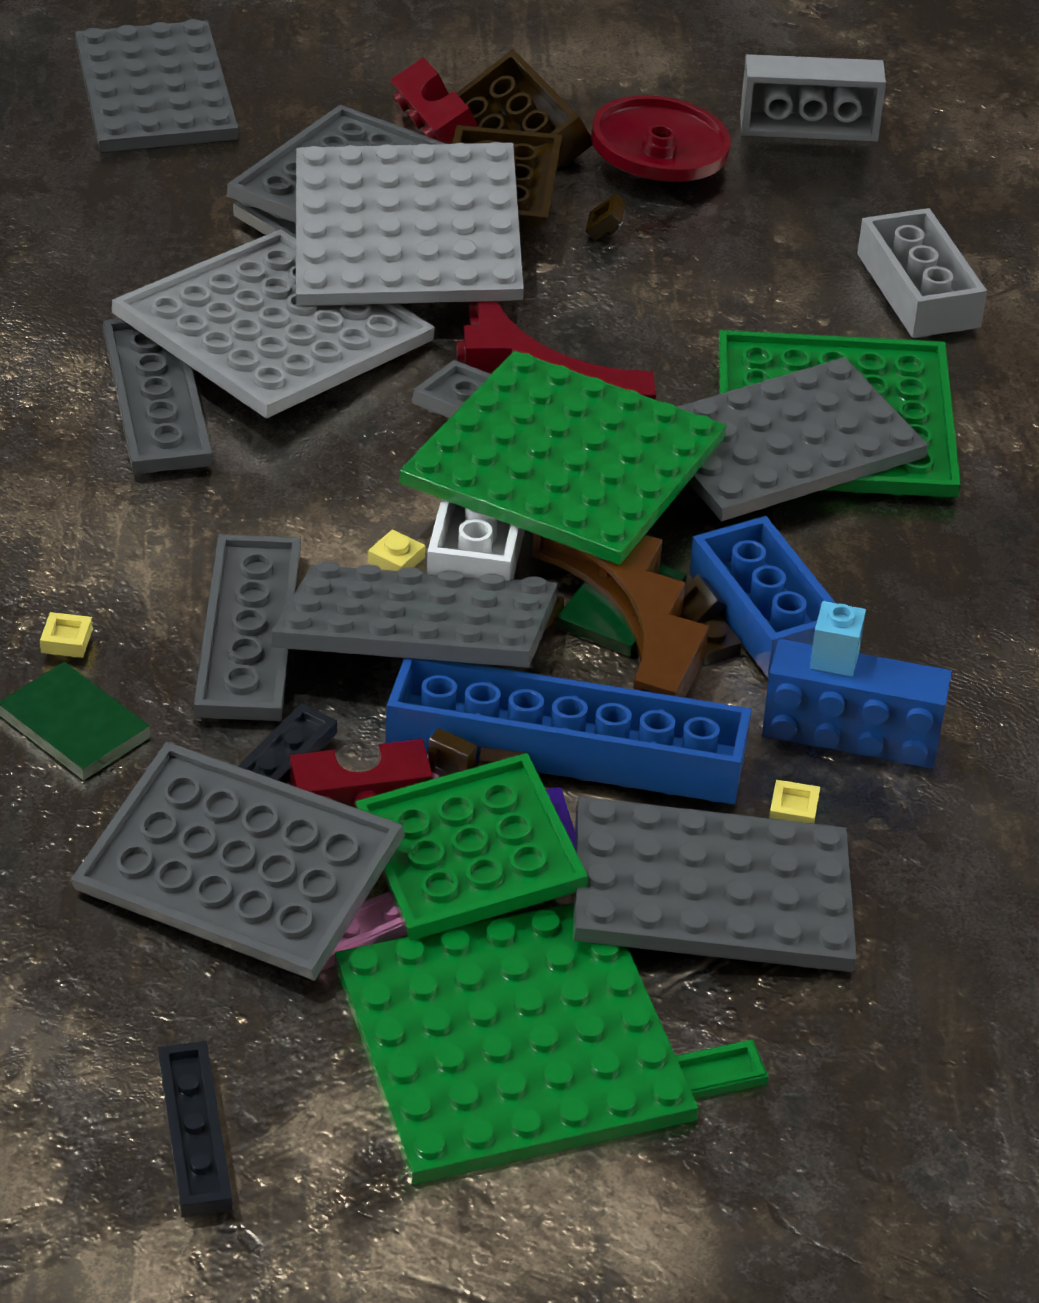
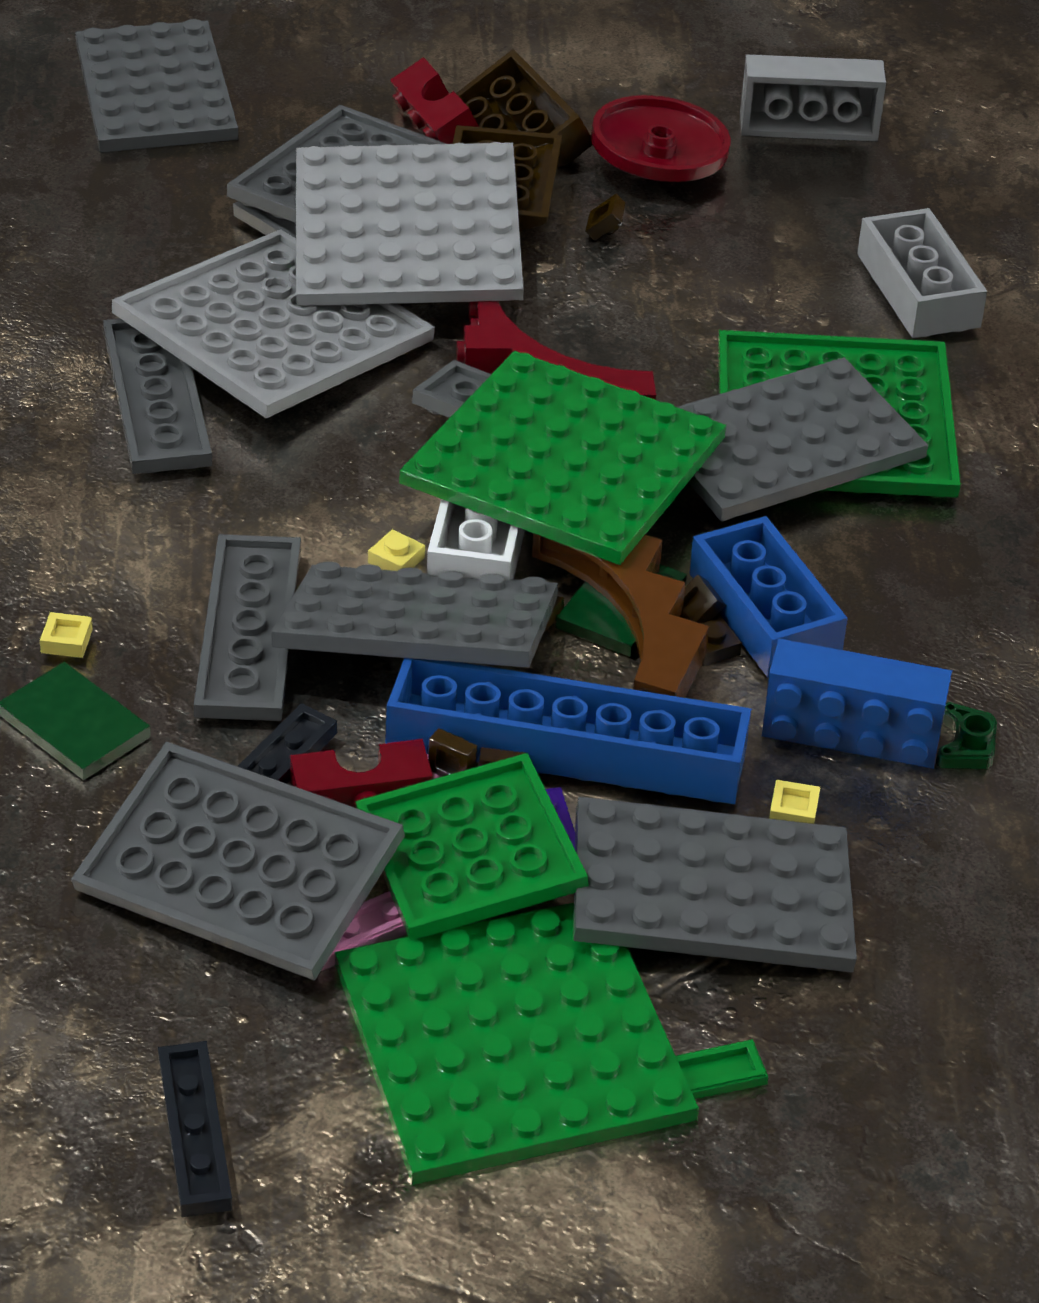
(837, 638): medium azure brick -> none
(973, 738): none -> dark green piece

